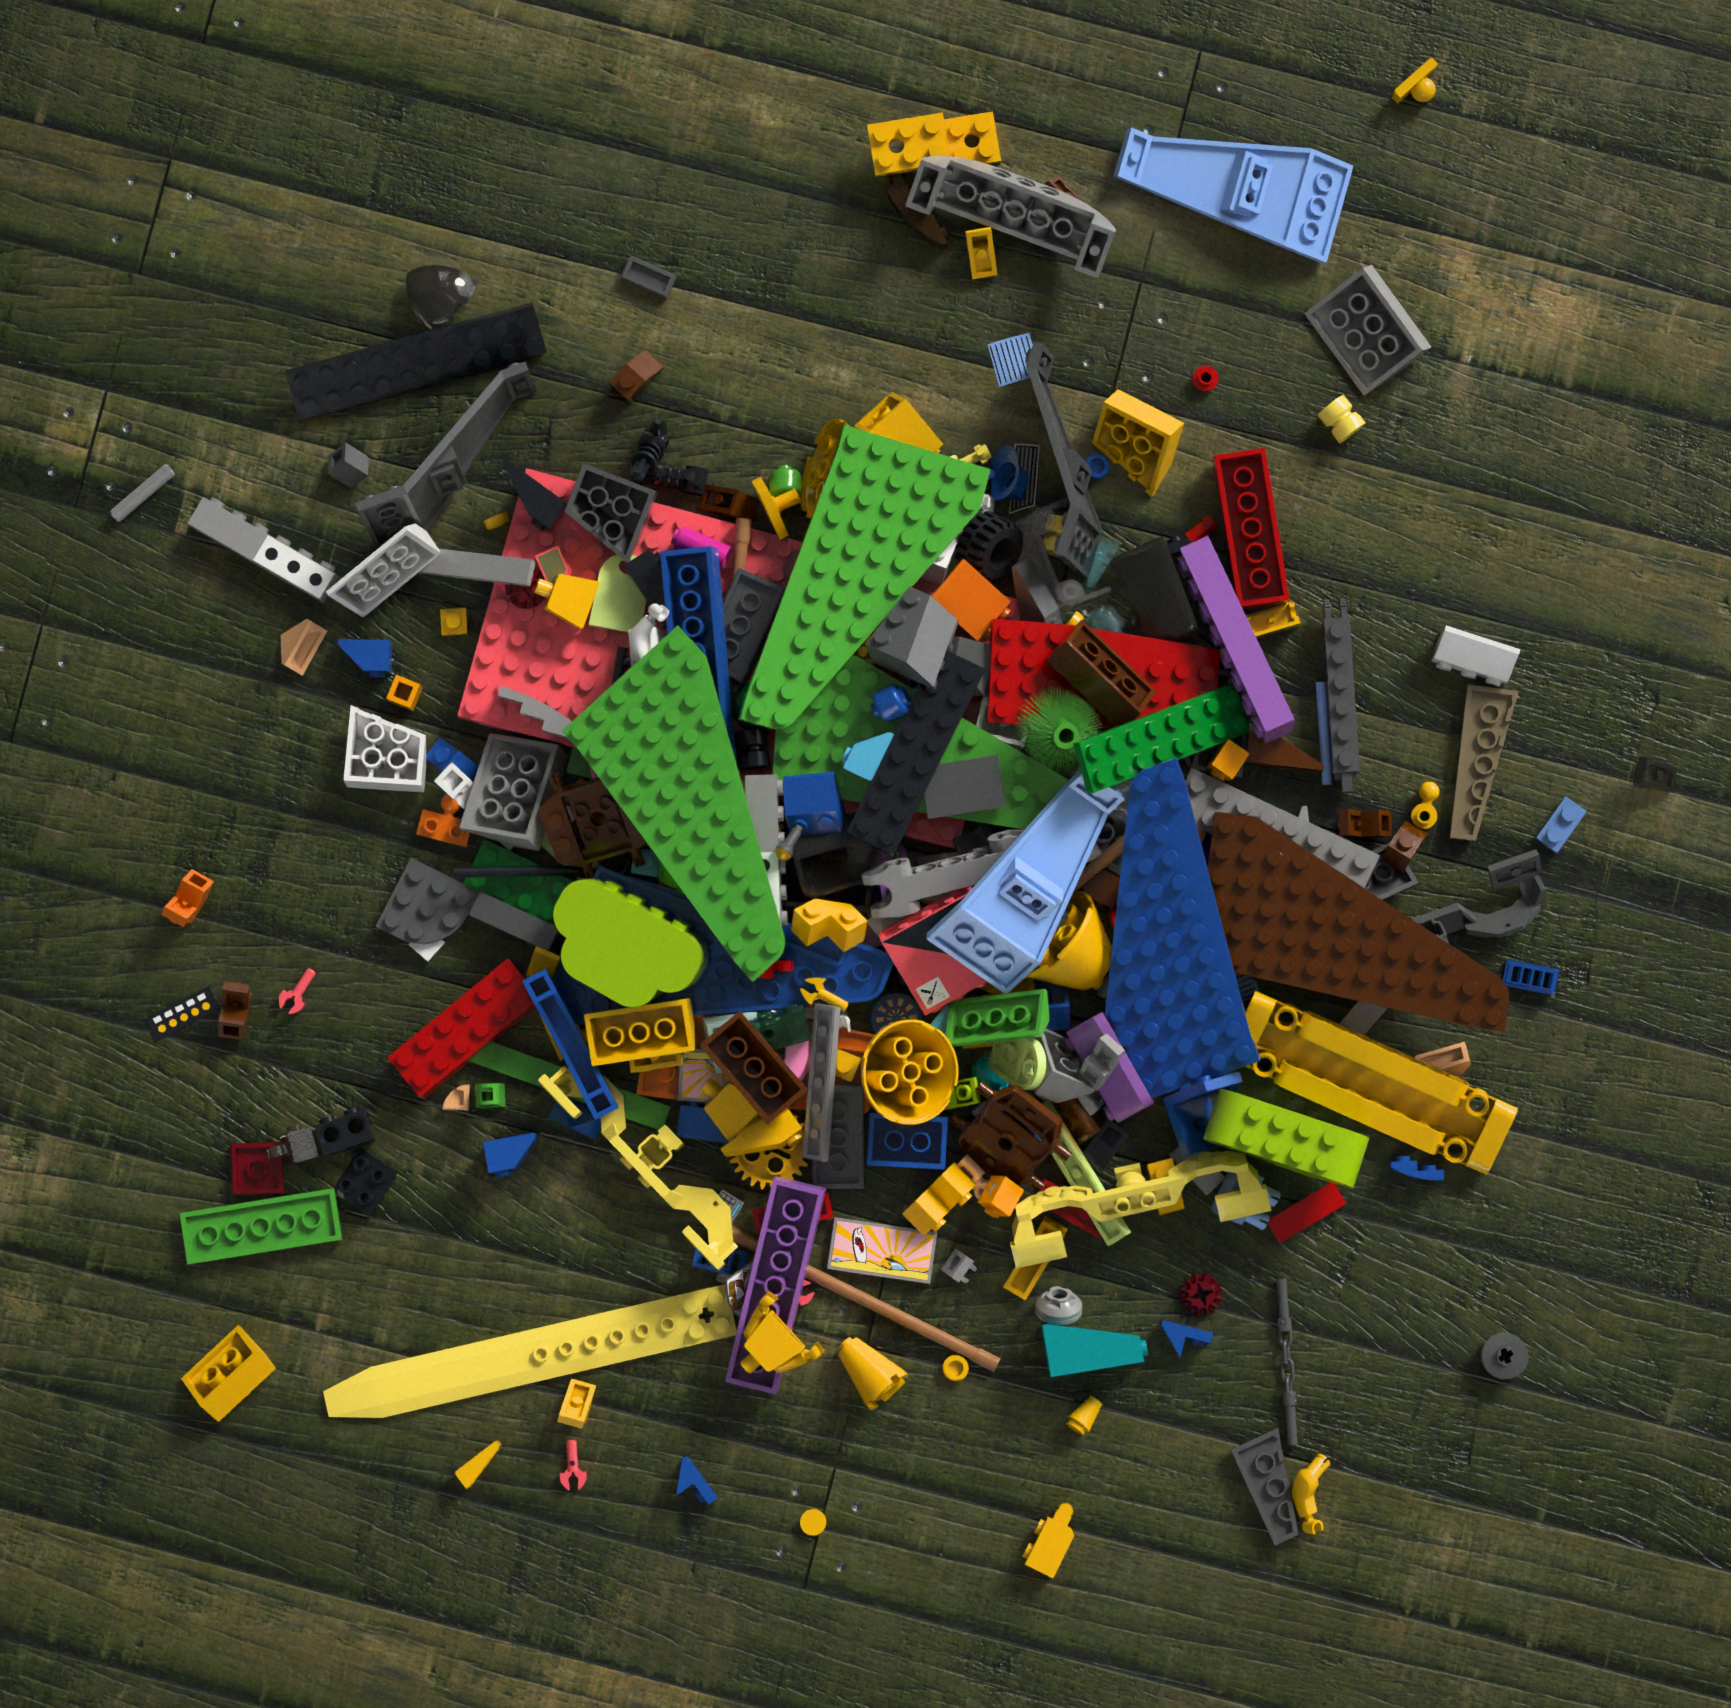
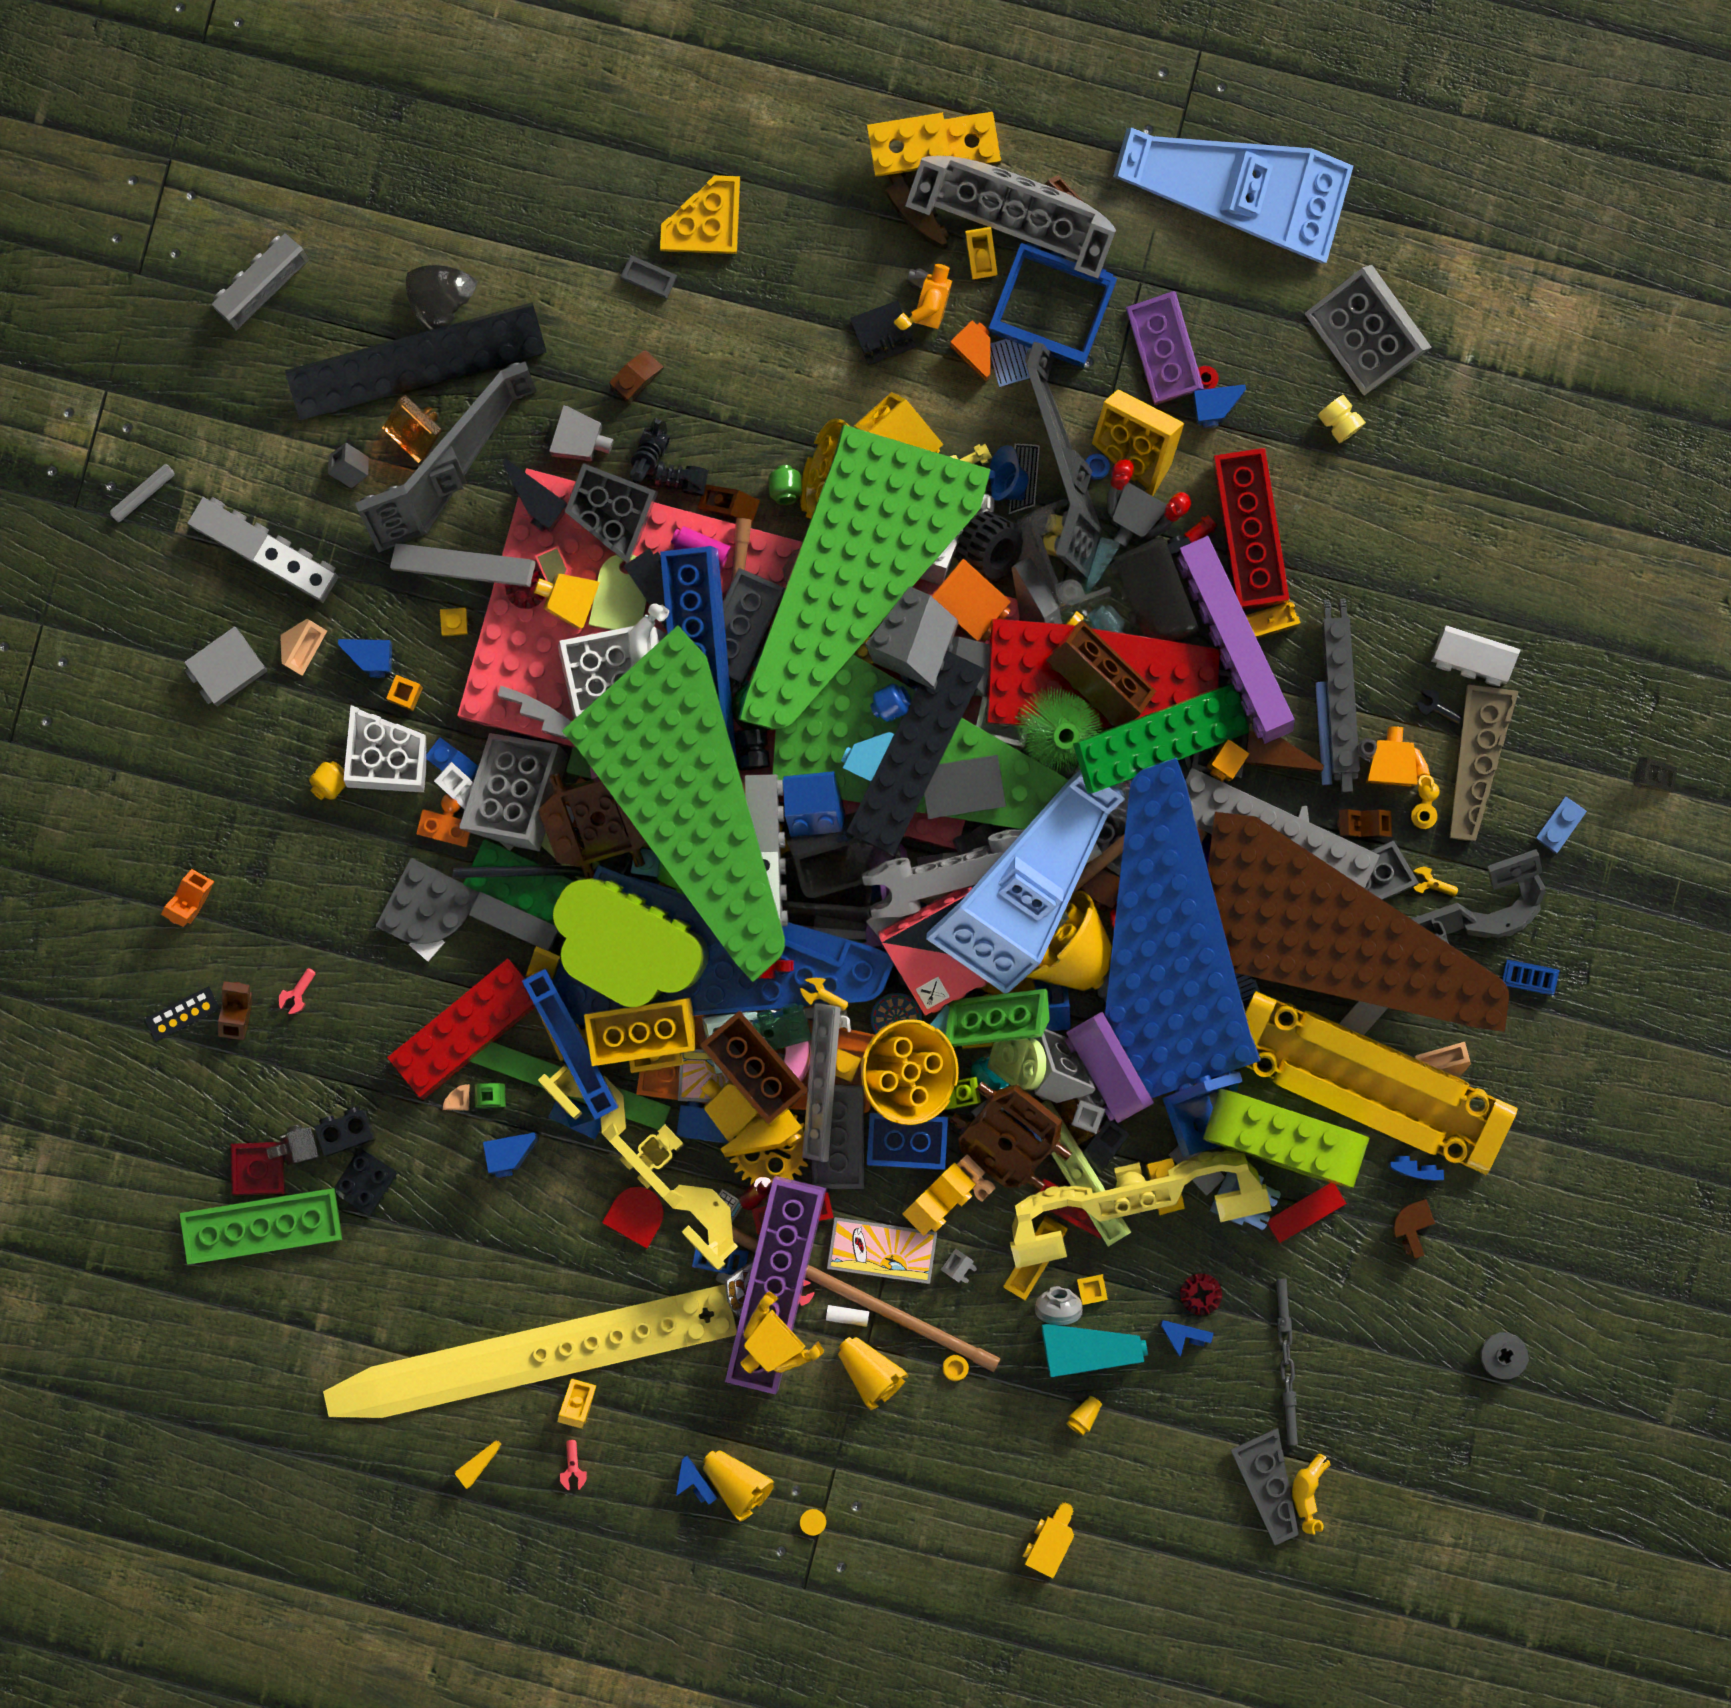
(224, 667): none -> light grey brick
(228, 1373): yellow slope -> none
(260, 280): none -> light grey slope
(327, 780): none -> yellow head
(385, 570): white slope -> none
(412, 428): none -> clear orange tile
(497, 521): yellow tile -> none
(578, 436): none -> light grey torso
(593, 665): none -> white wedge
(636, 1215): none -> red tile
(705, 220): none -> yellow plate
(737, 1483): none -> yellow cone
(755, 1193): none -> dark red cylinder
(774, 506): yellow tile -> none
(785, 850): dark grey piece -> none
(831, 919): yellow brick -> none
(847, 1315): none -> white axle
(879, 334): none -> black hinge
(932, 299): none -> light orange torso
(974, 348): none -> orange slope
(1000, 1196): light orange brick -> none
(1056, 261): none -> blue window
(1088, 1116): none -> light grey tile
(1092, 1289): none -> yellow tile
(1101, 1062): light grey slope -> none
(1138, 512): none -> dark grey torso
(1164, 348): none -> medium lavender tile
(1215, 404): none -> blue slope
(1395, 761): none -> light orange torso
(1404, 846): reddish brown slope -> none
(1407, 1221): none -> reddish brown brick
(1418, 84): yellow tile -> none
(1433, 883): none -> yellow bar
(1437, 707): none -> black bar

